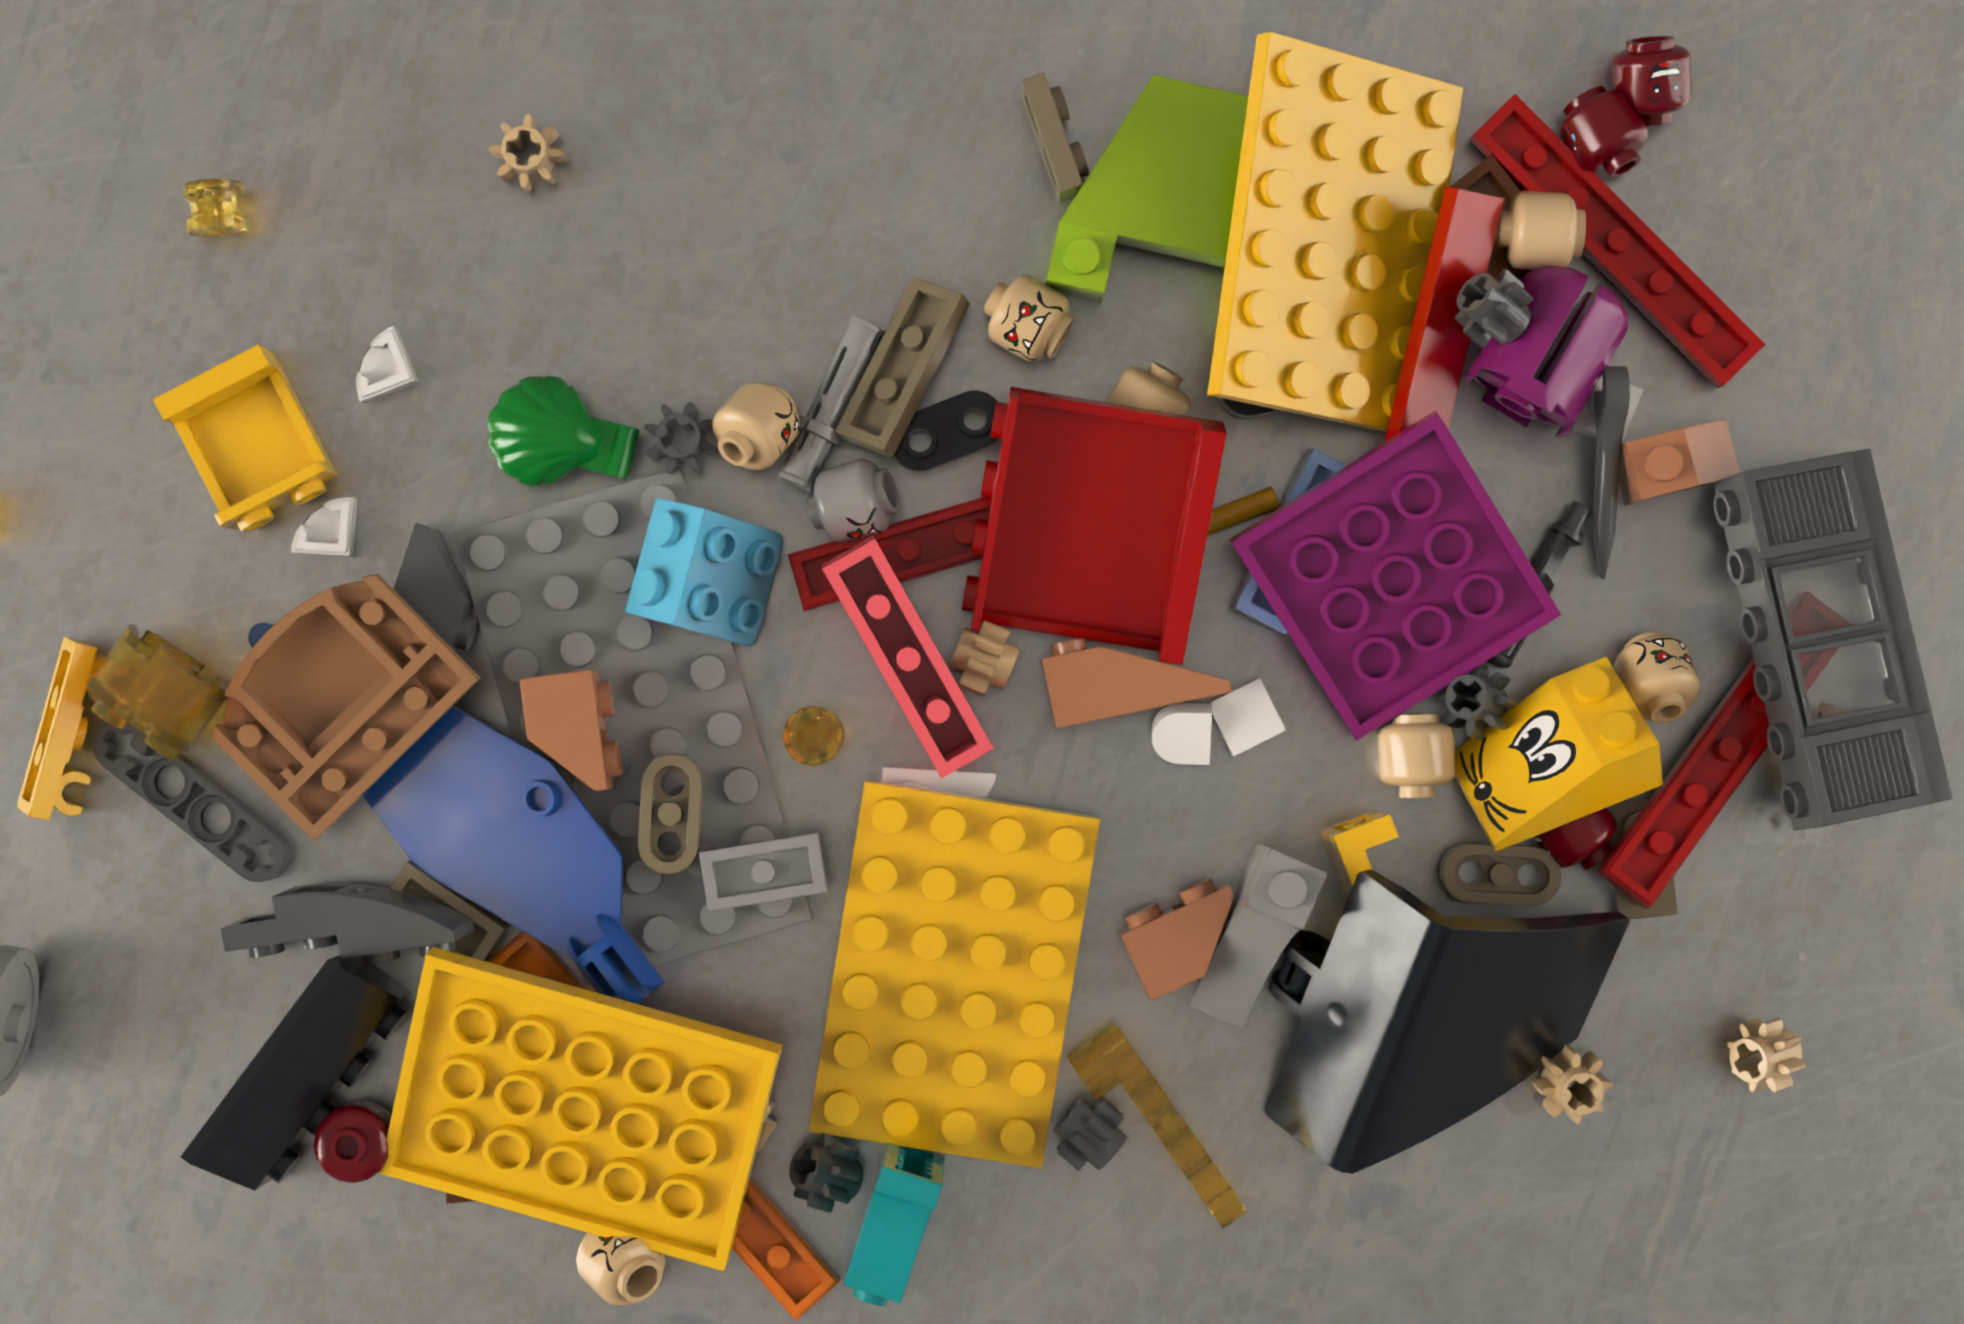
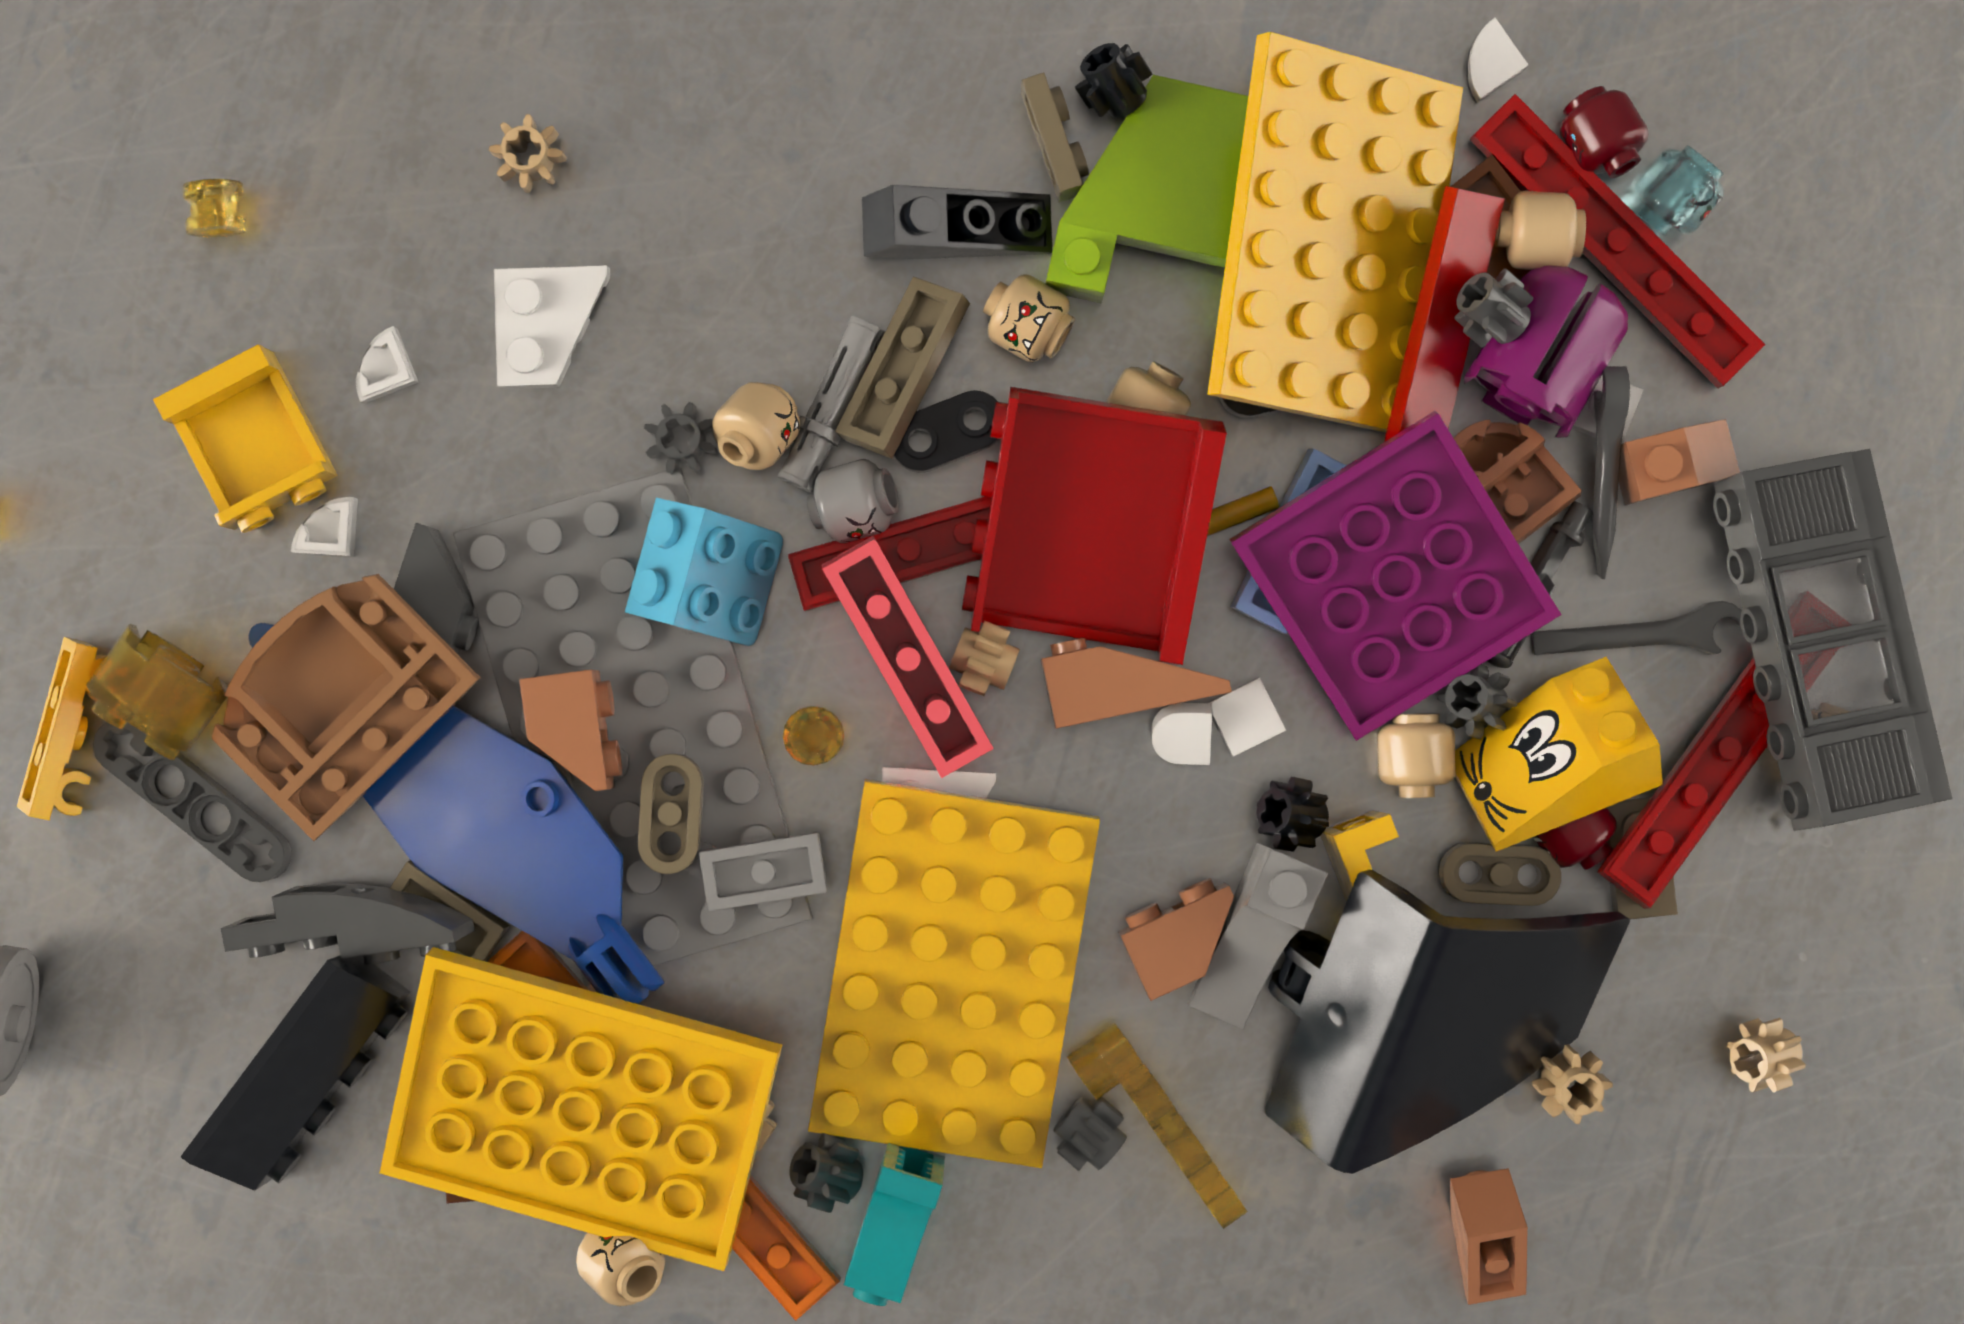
(353, 1141): dark red head -> none
(541, 320): none -> white wing
(546, 433): green animal -> none
(954, 223): none -> black slope
(1113, 80): none -> black gear
(1292, 814): none -> black gear
(1489, 1235): none -> nougat slope
(1492, 60): none -> white tile
(1517, 474): none -> nougat slope
(1653, 77): dark red head -> none
(1658, 676): tan head -> none
(1679, 191): none -> clear light blue head
(1688, 630): none -> dark grey piece

